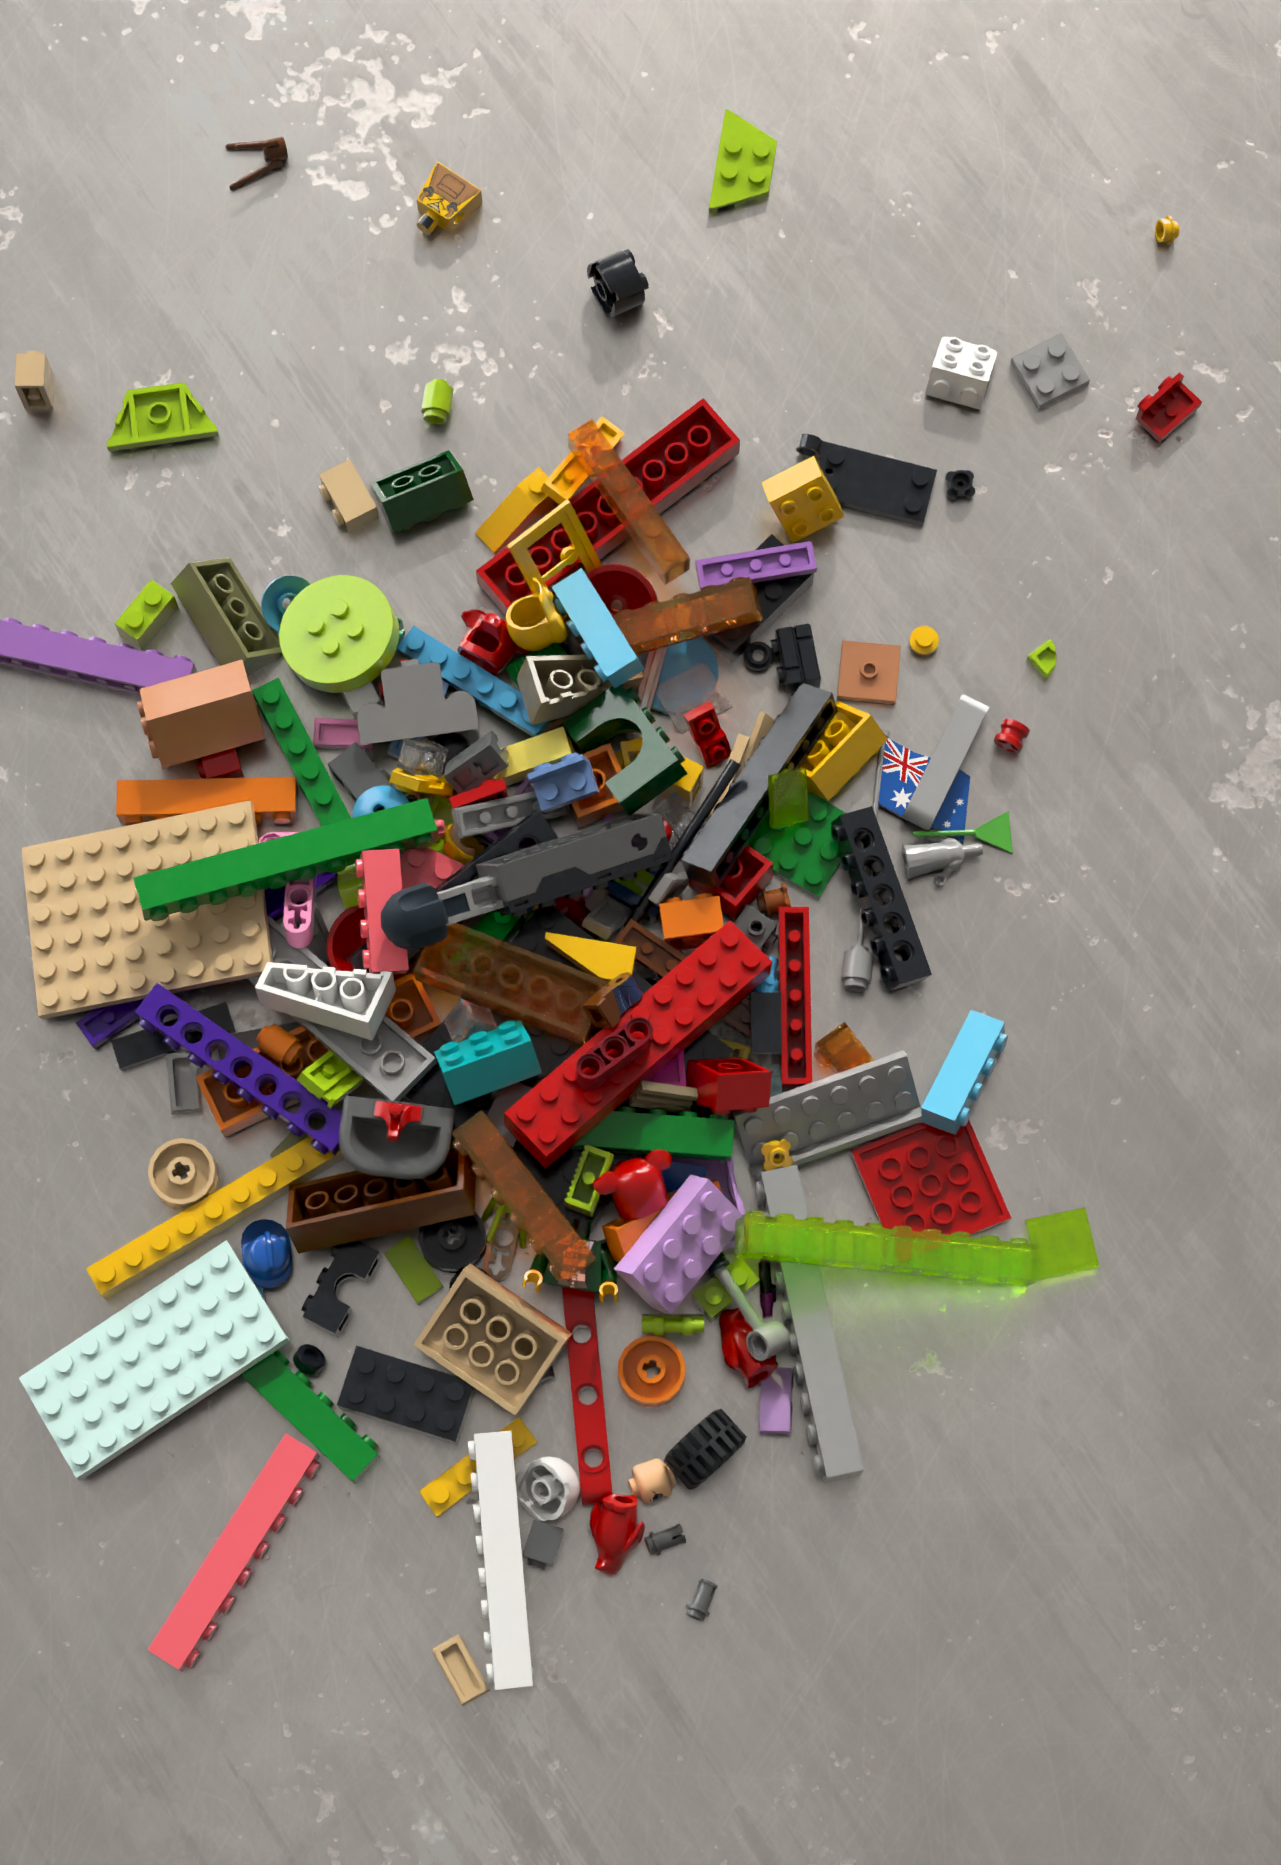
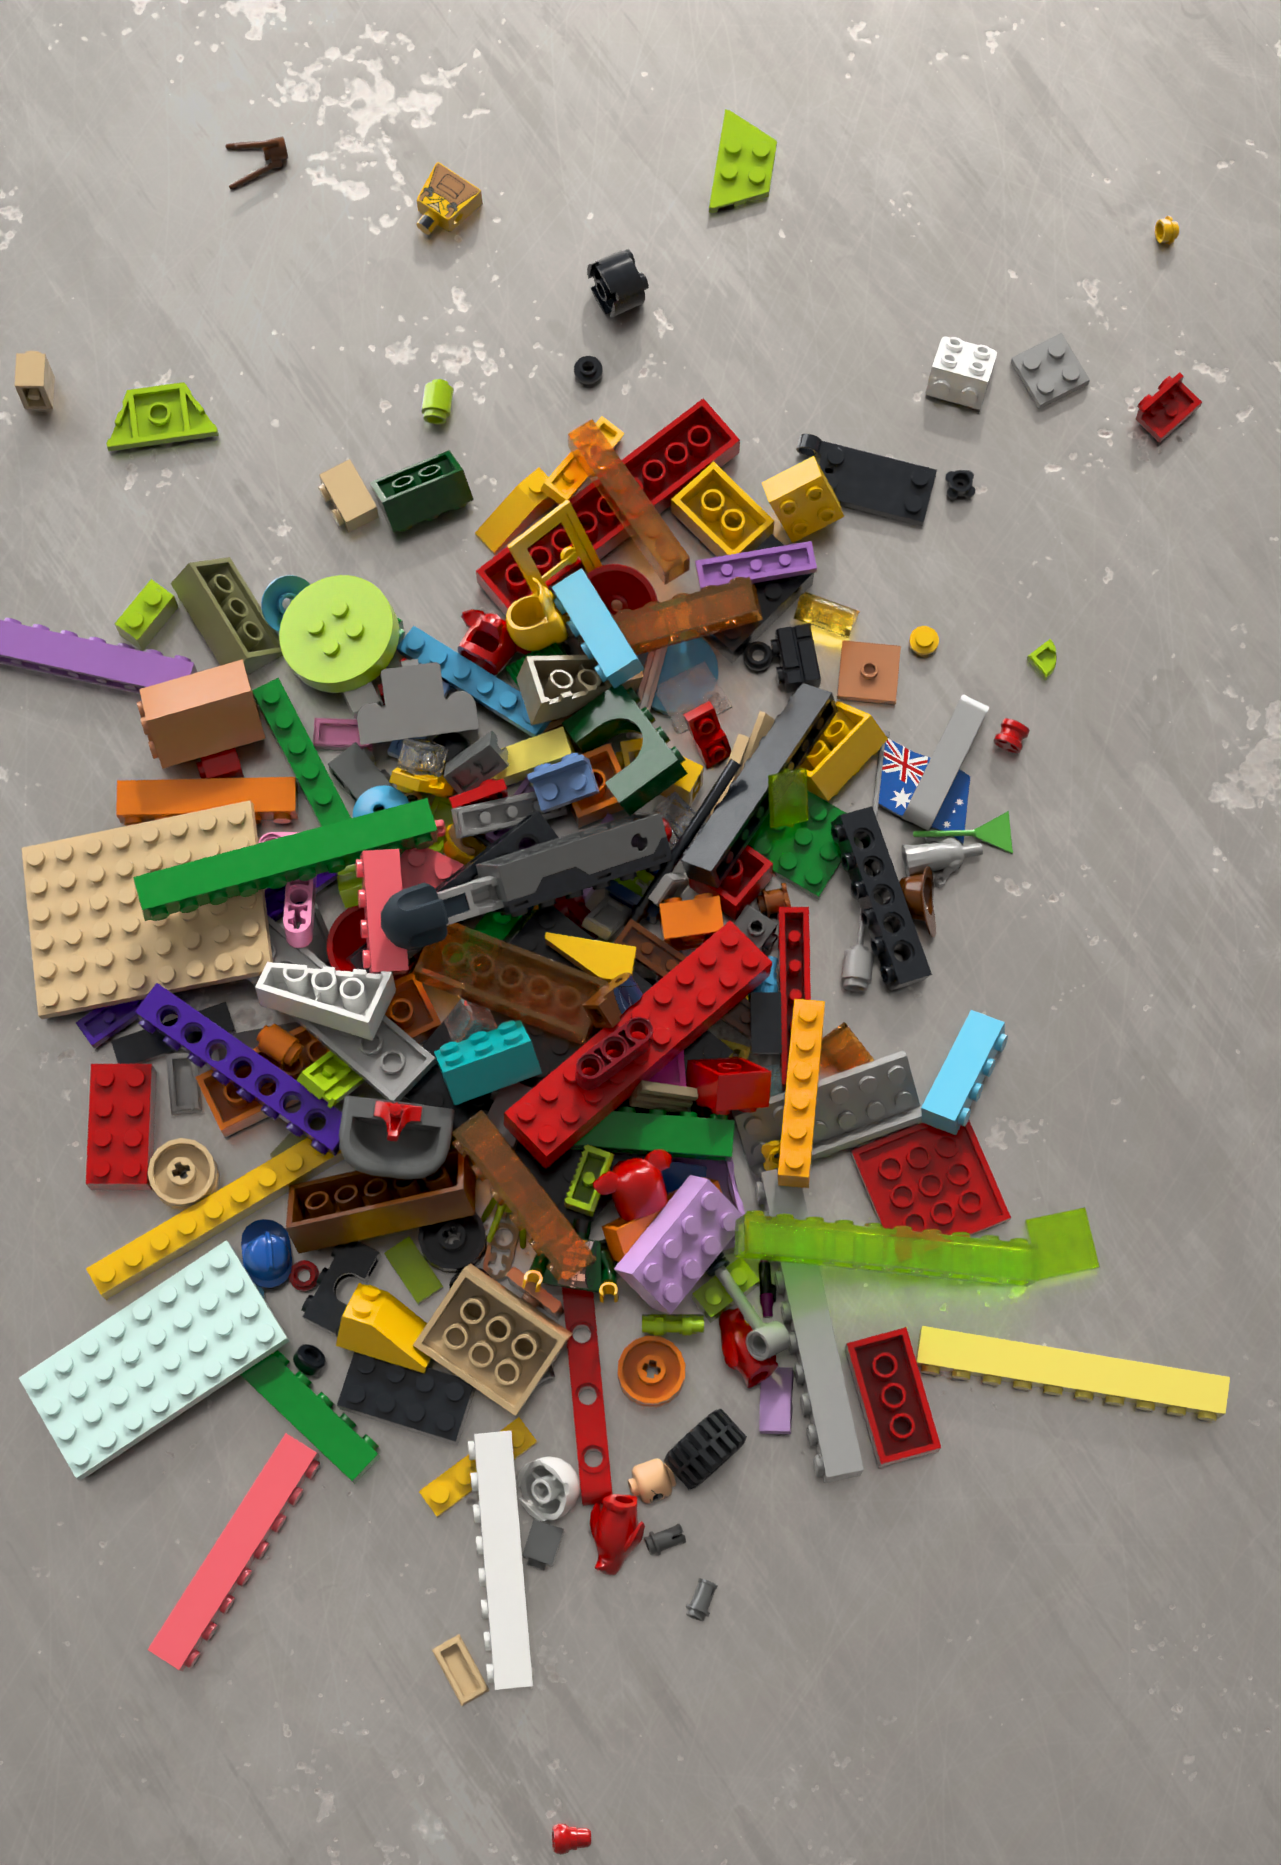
(120, 1126): none -> red brick
(299, 1267): none -> red plate
(382, 1328): none -> yellow slope
(542, 1298): none -> nougat plate
(569, 1838): none -> red piece
(588, 377): none -> black plate
(721, 513): none -> yellow brick
(801, 1093): none -> light orange brick
(826, 614): none -> clear yellow bracket
(892, 1397): none -> red brick
(919, 897): none -> reddish brown piece
(1072, 1372): none -> light yellow brick

